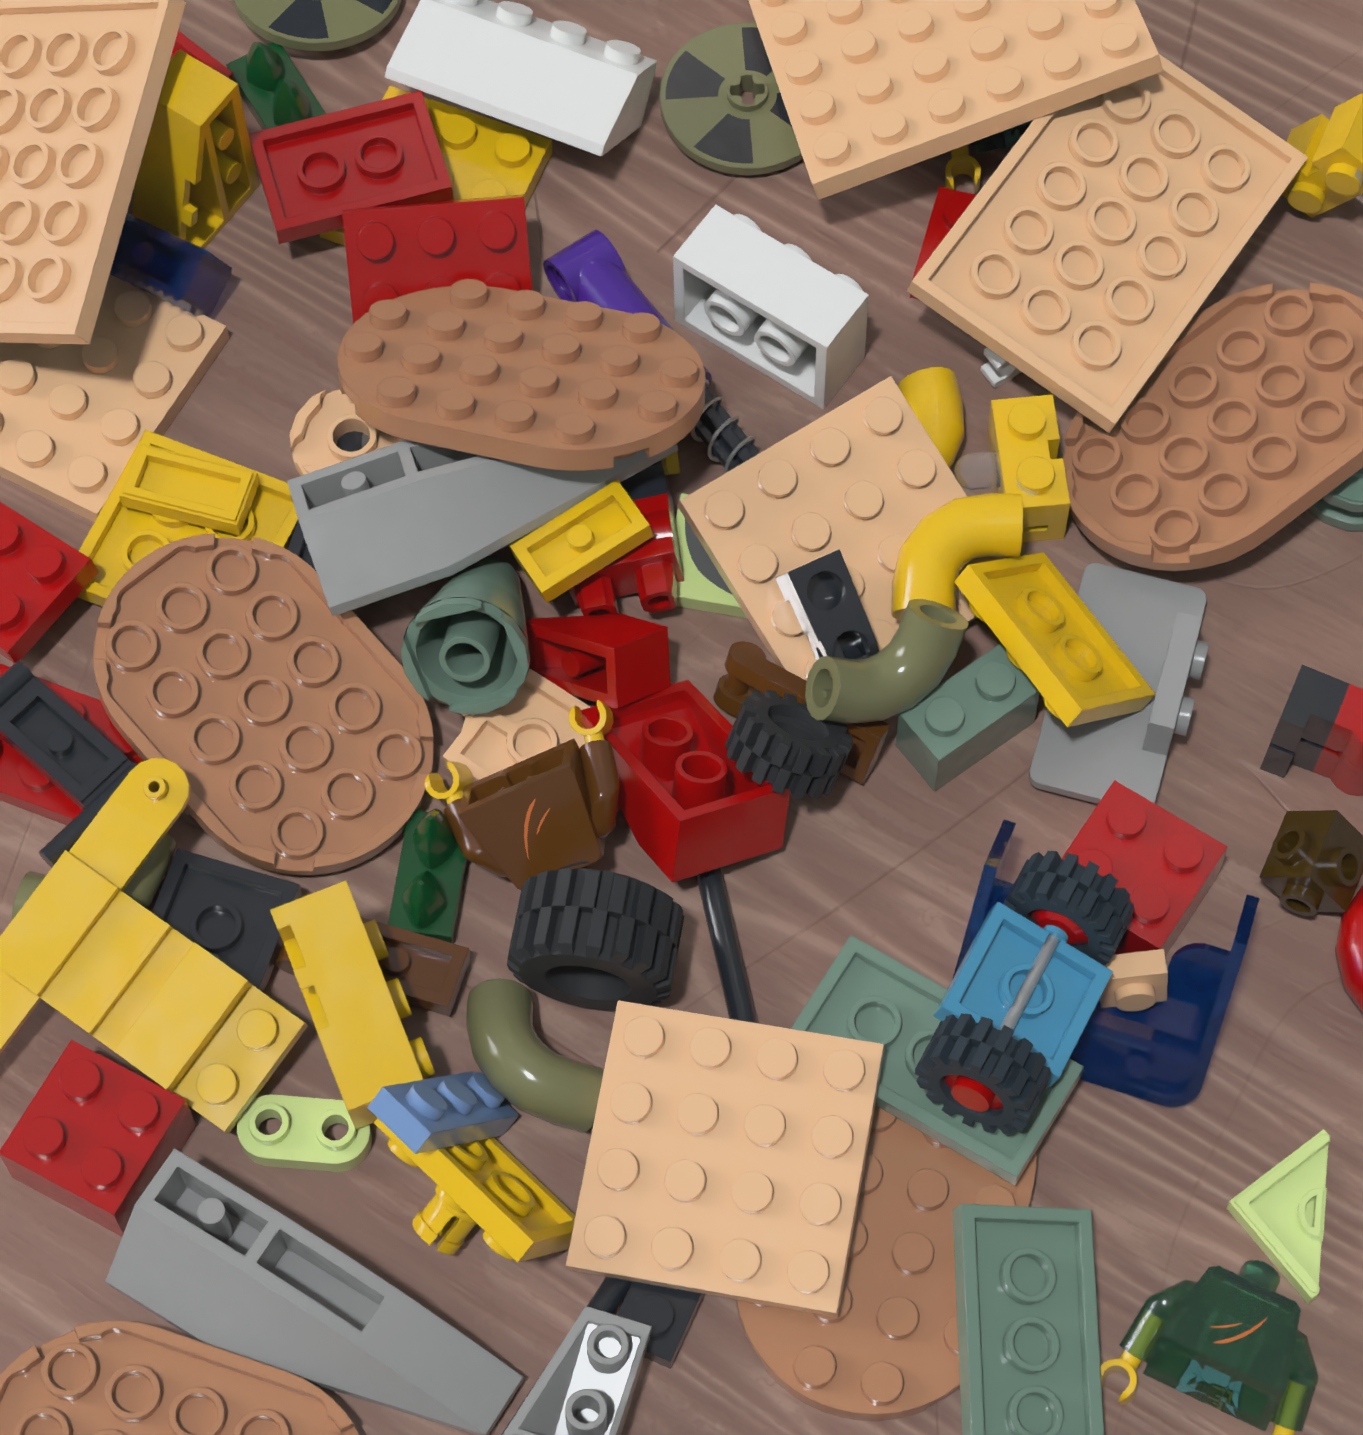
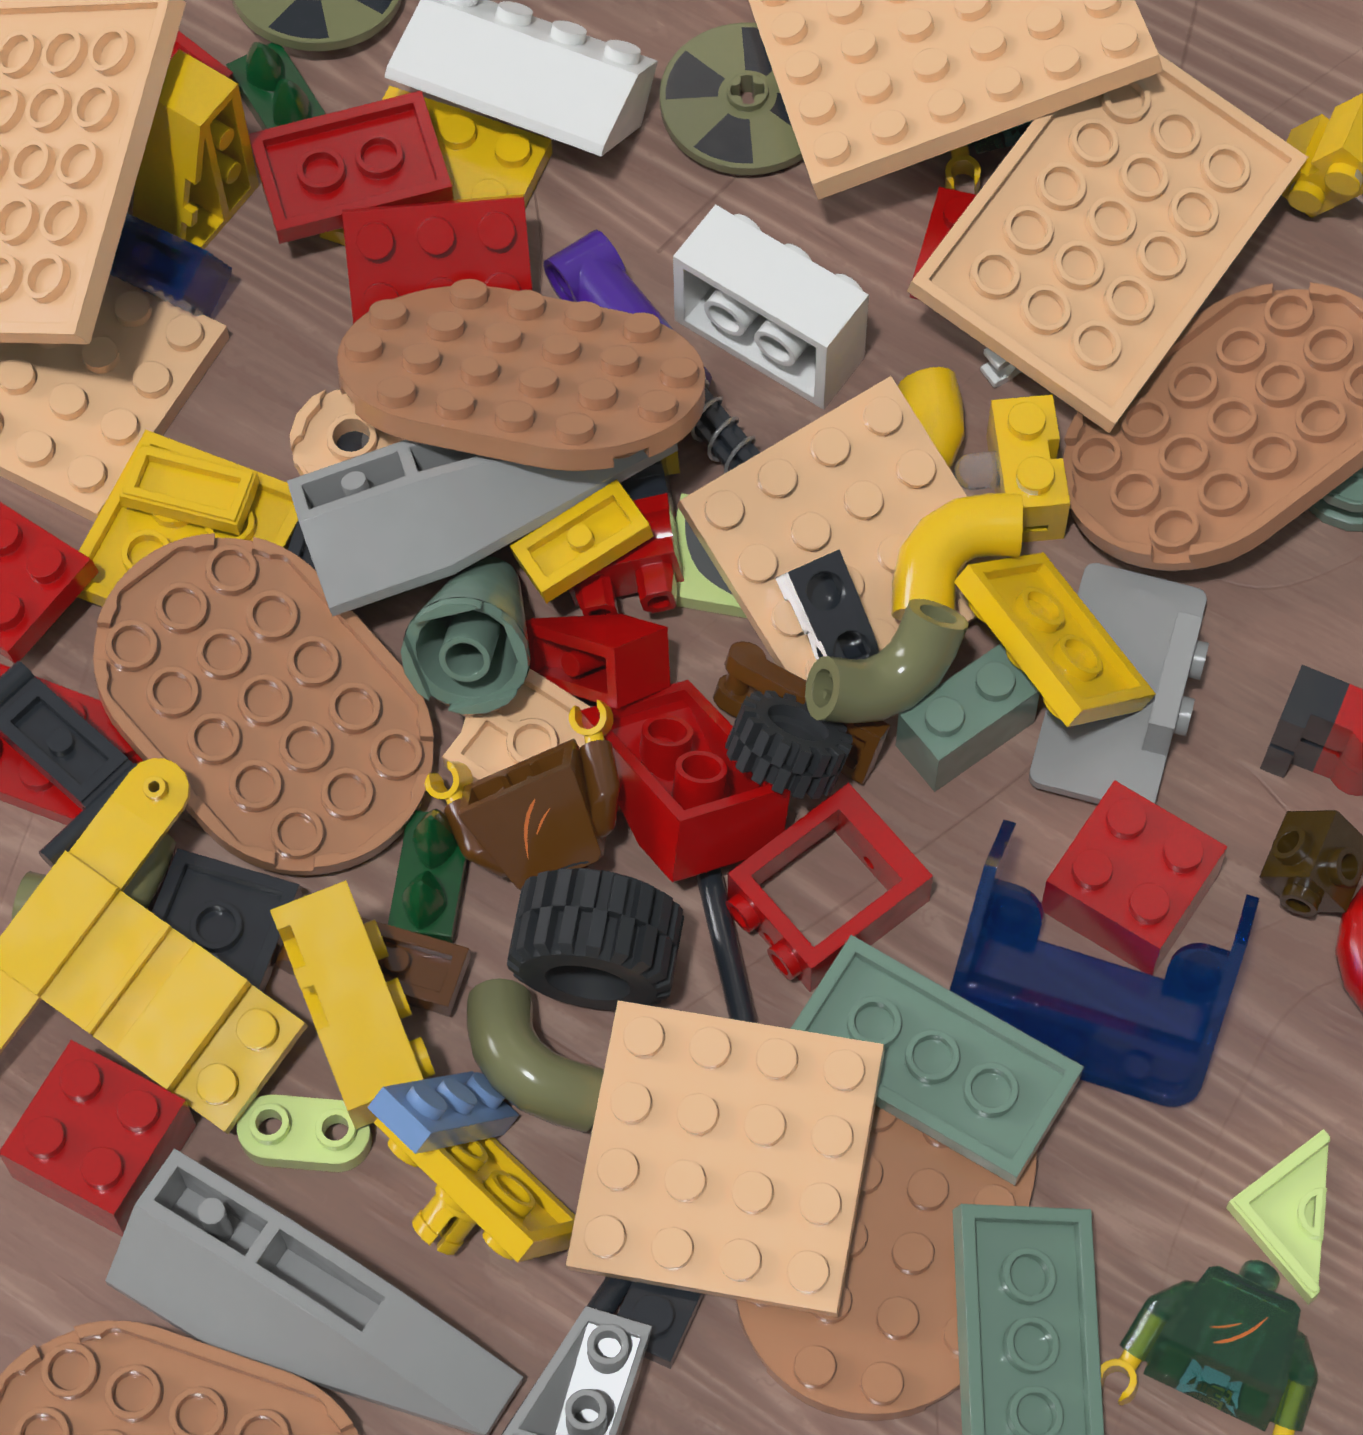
(872, 842): none -> red window
(1024, 992): plate -> none
(1136, 980): light nougat plate -> none

